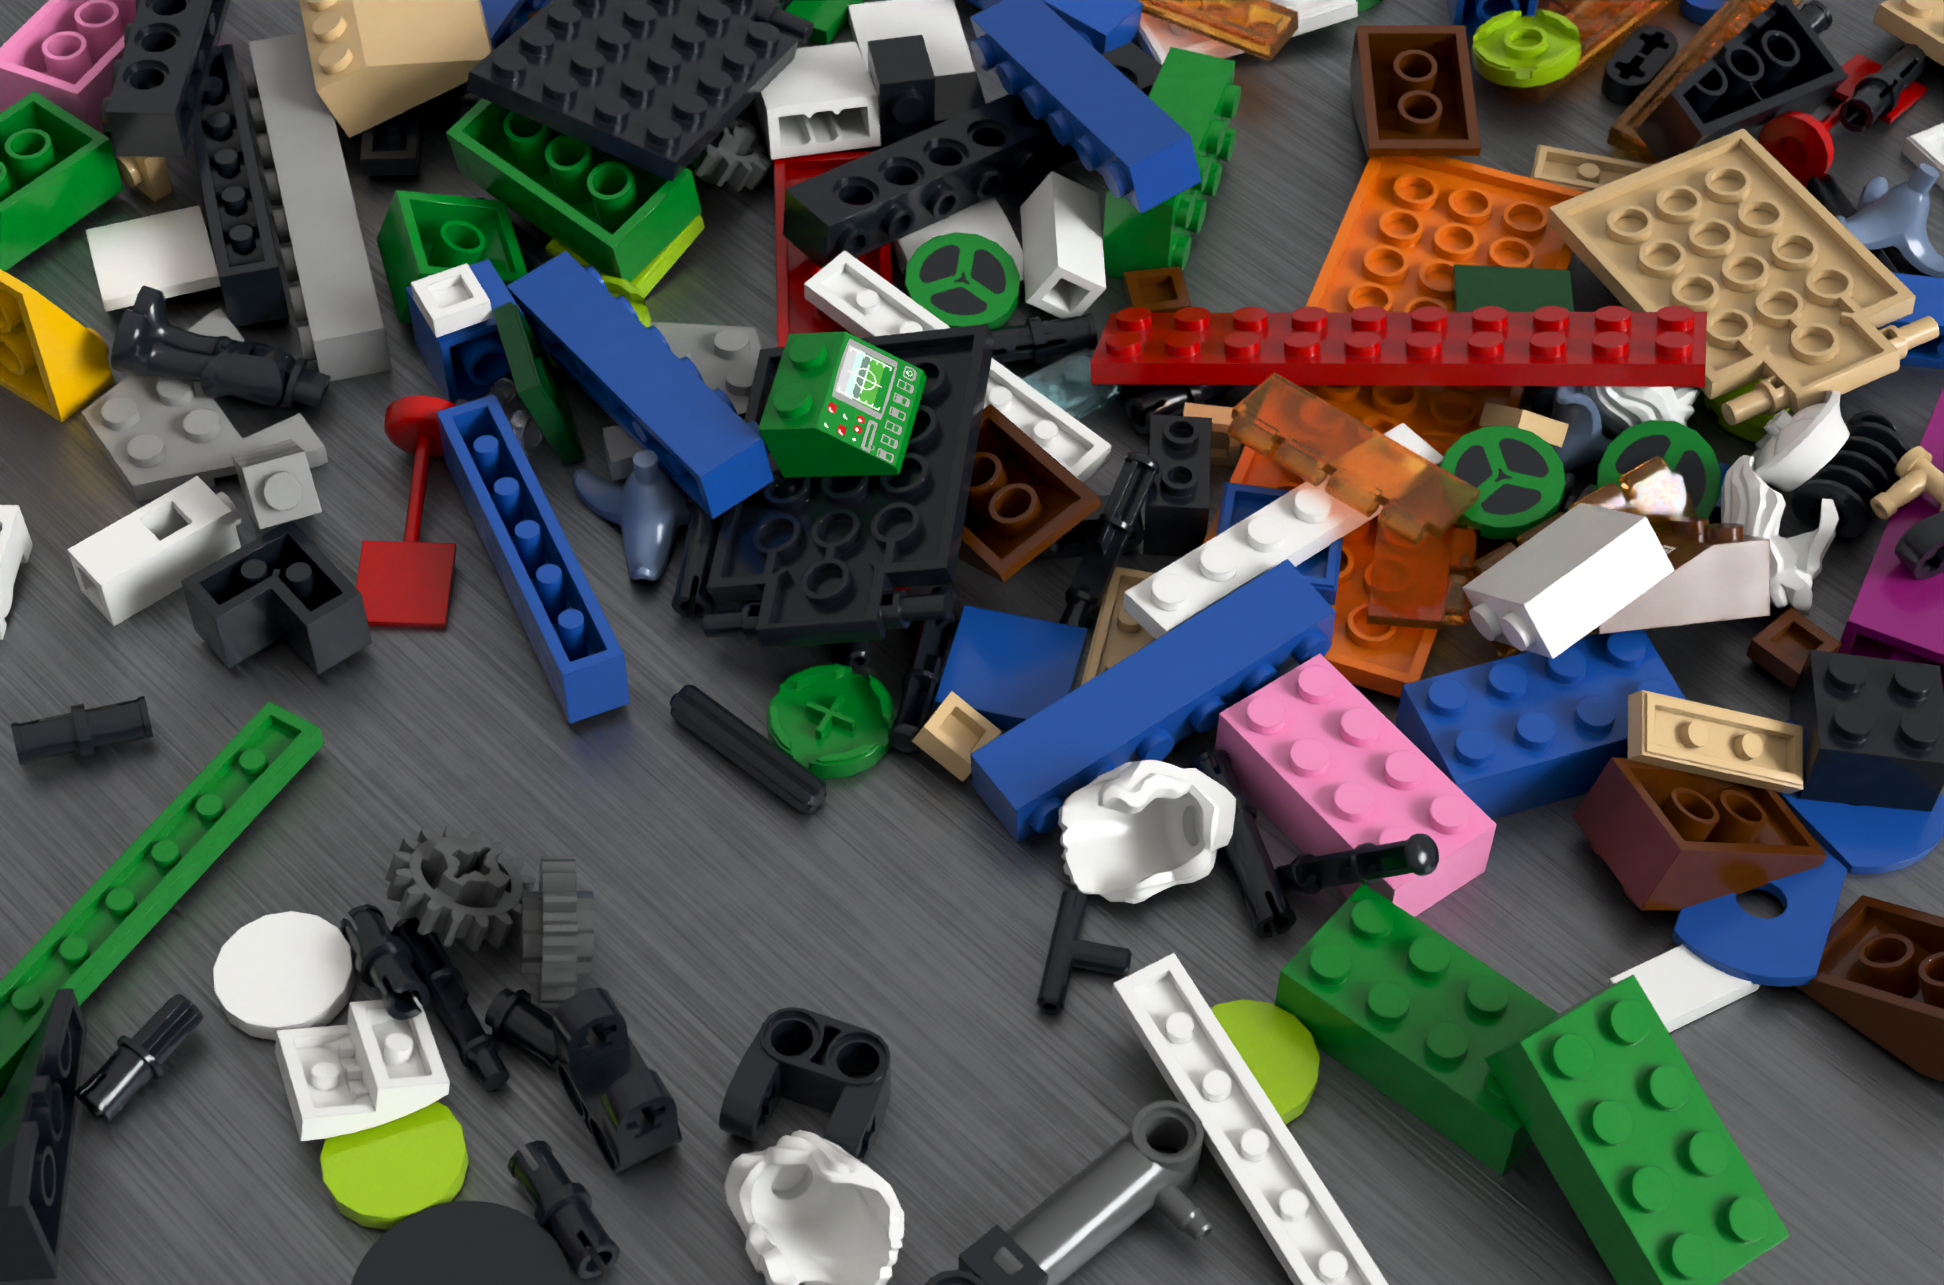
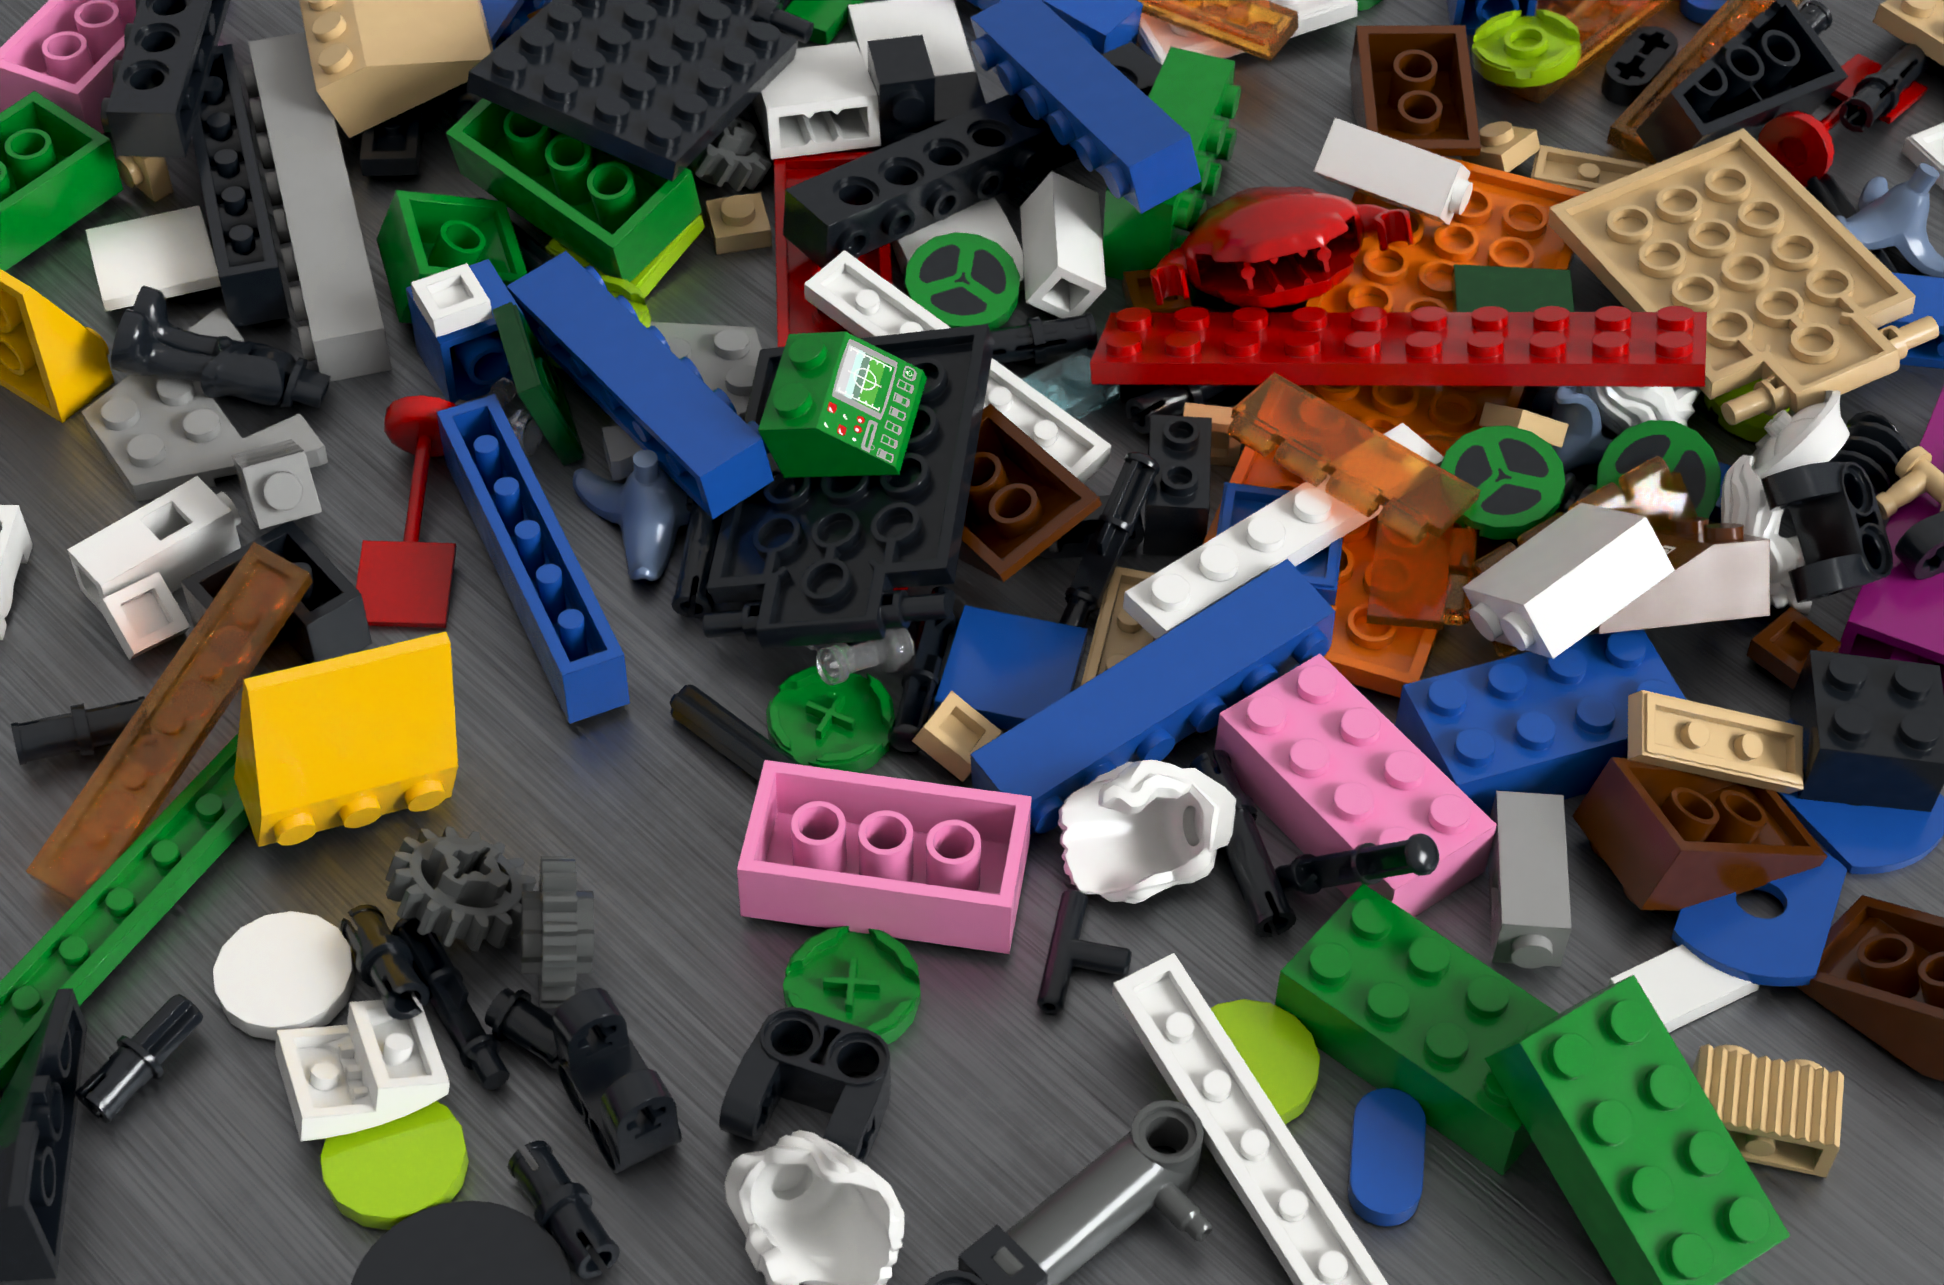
(143, 615): none -> white plate
(171, 723): none -> clear orange plate
(347, 740): none -> yellow slope
(738, 223): none -> tan plate
(855, 980): none -> green tile
(885, 856): none -> bright pink brick
(889, 655): none -> clear piece
(1275, 246): none -> red piece
(1386, 1157): none -> blue tile
(1394, 172): none -> white brick
(1505, 146): none -> tan plate
(1529, 880): none -> light grey brick
(1774, 1109): none -> tan brick
(1835, 527): none -> black piece

